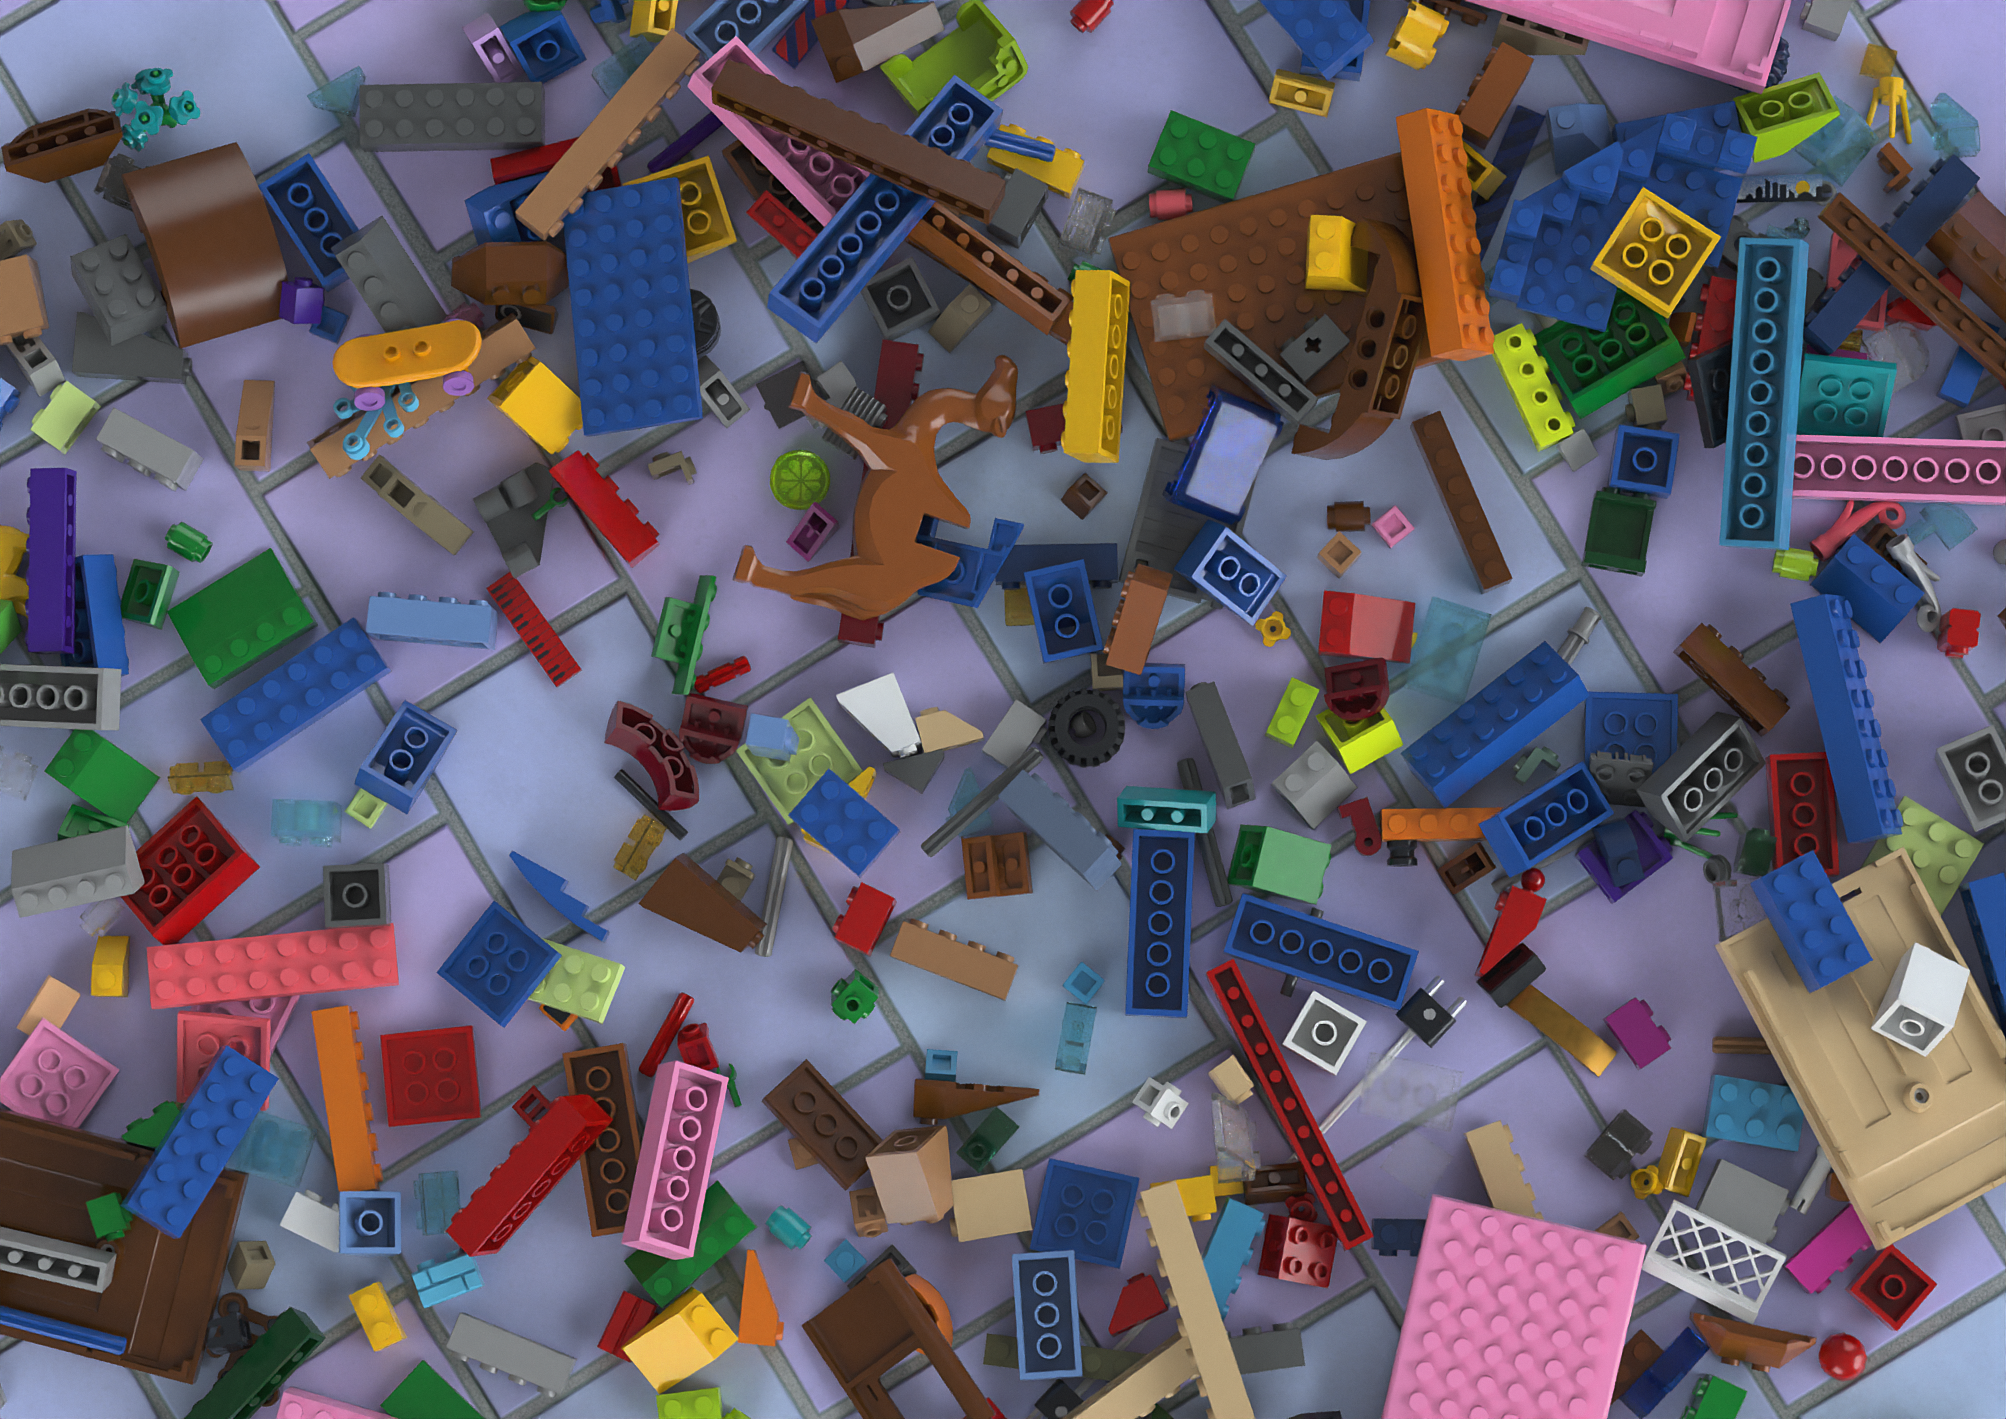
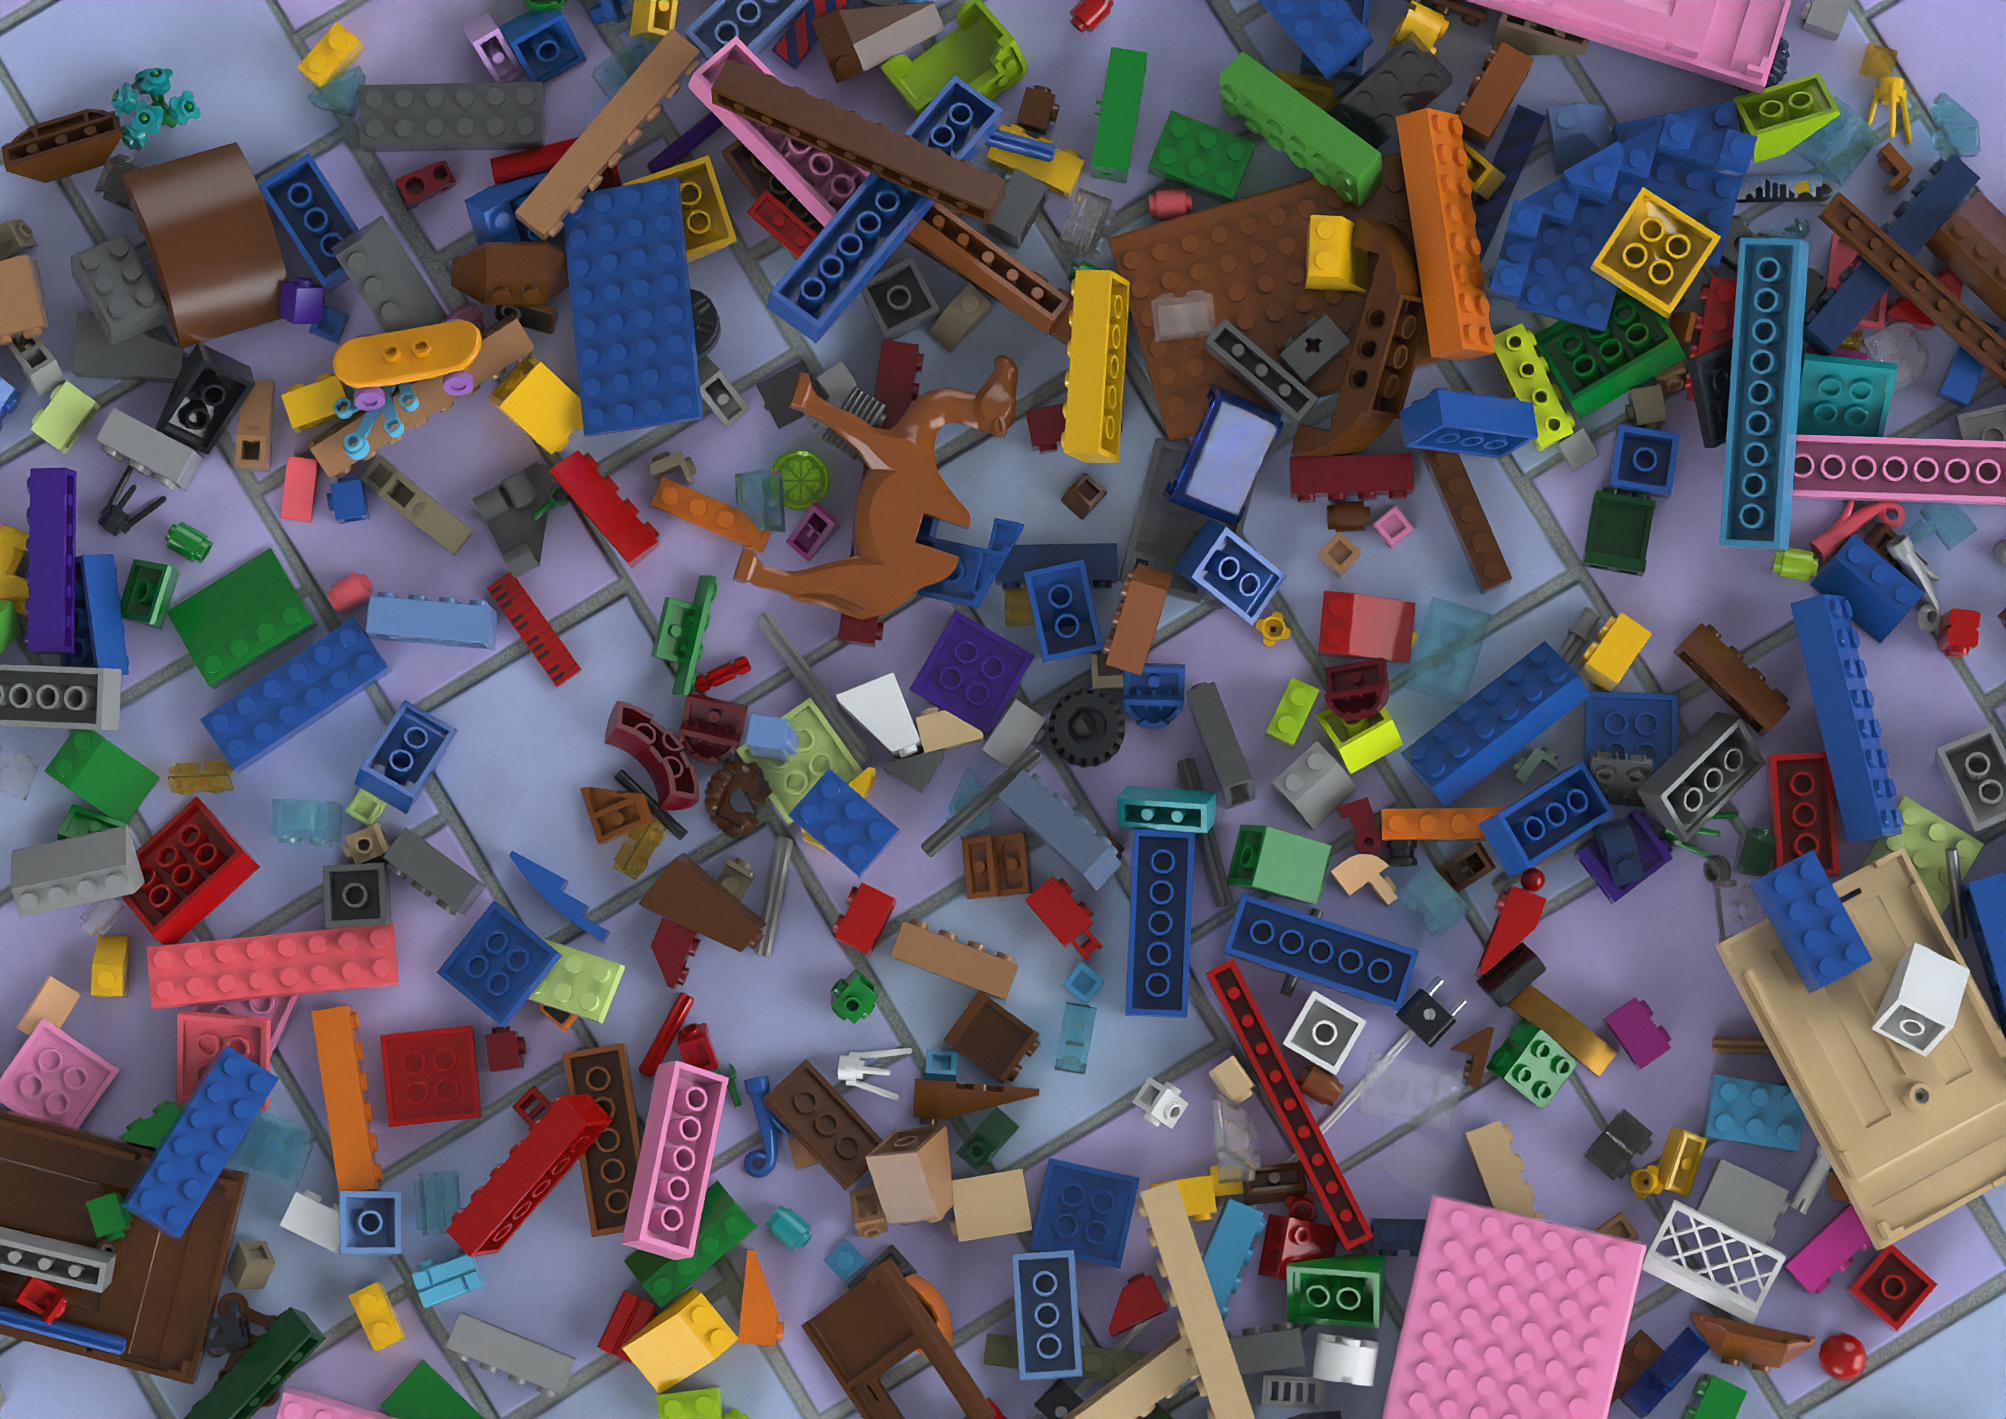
(42, 1298): none -> red bracket
(114, 516): none -> black plant
(205, 398): none -> black slope
(299, 489): none -> coral slope
(313, 403): none -> yellow brick
(330, 56): none -> yellow brick
(348, 500): none -> blue brick
(350, 592): none -> coral brick
(378, 845): none -> tan brick
(424, 184): none -> dark red leg
(433, 873): none -> dark grey brick
(505, 1049): none -> dark red brick
(615, 812): none -> dark orange wing
(672, 949): none -> dark red slope
(708, 514): none -> orange plate
(718, 794): none -> reddish brown piece
(762, 498): none -> clear light blue slope
(767, 1122): none -> blue plant
(813, 687): none -> light grey axle
(852, 1068): none -> white plant
(972, 672): none -> dark purple plate
(992, 1038): none -> reddish brown panel
(1037, 109): none -> reddish brown brick
(1063, 915): none -> red brick
(1118, 115): none -> green brick
(1280, 1402): none -> light grey slope
(1300, 130): none -> bright green brick
(1319, 1085): none -> dark orange brick
(1337, 1291): none -> green slope
(1345, 1359): none -> white brick
(1351, 476): none -> dark red brick
(1365, 869): none -> light nougat brick
(1395, 85): none -> black brick
(1433, 901): none -> clear light blue brick
(1468, 423): none -> blue brick
(1478, 1047): none -> reddish brown slope
(1532, 1063): none -> green bracket
(1617, 648): none -> yellow brick
(1956, 893): none -> flat silver bar

